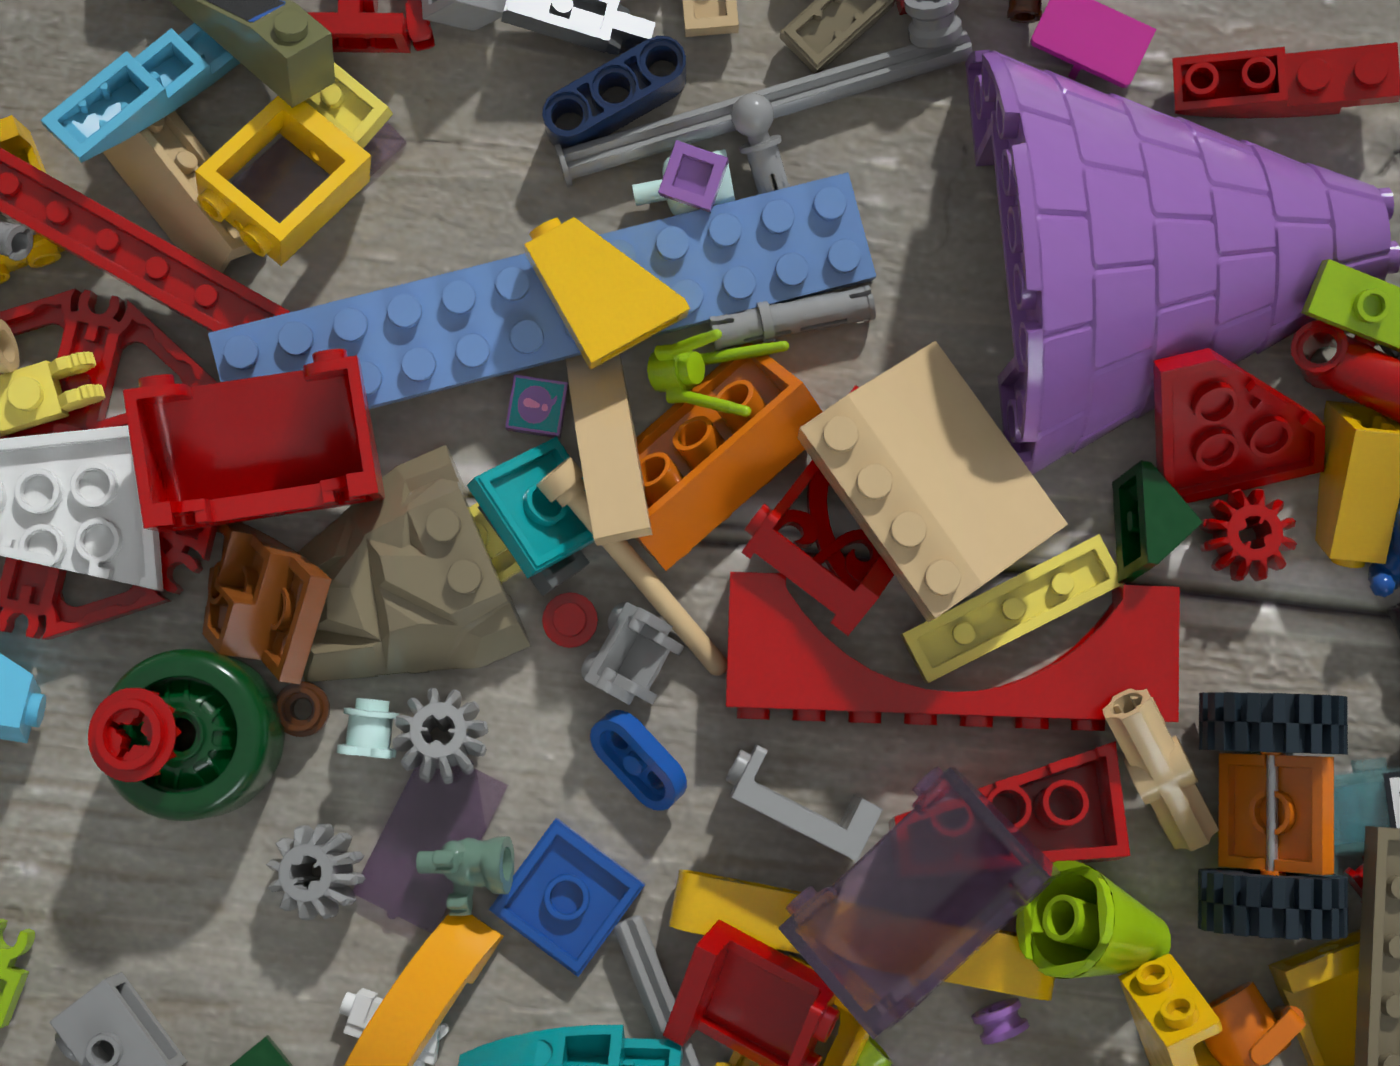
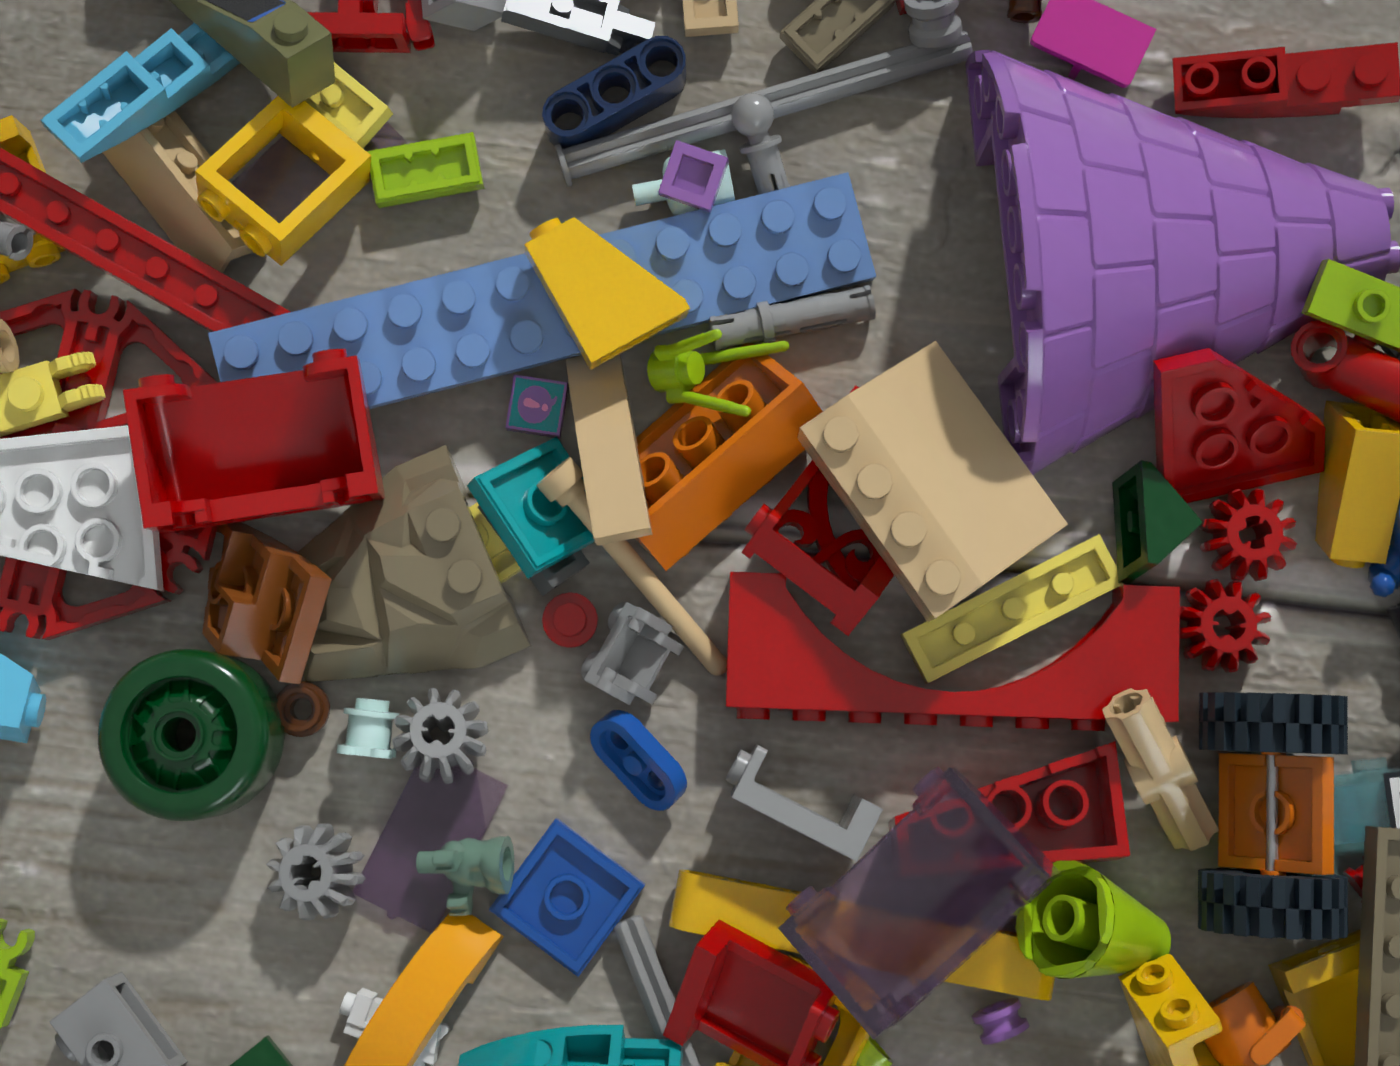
(111, 745): red gear -> none
(426, 170): none -> lime plate
(1243, 628): none -> red gear

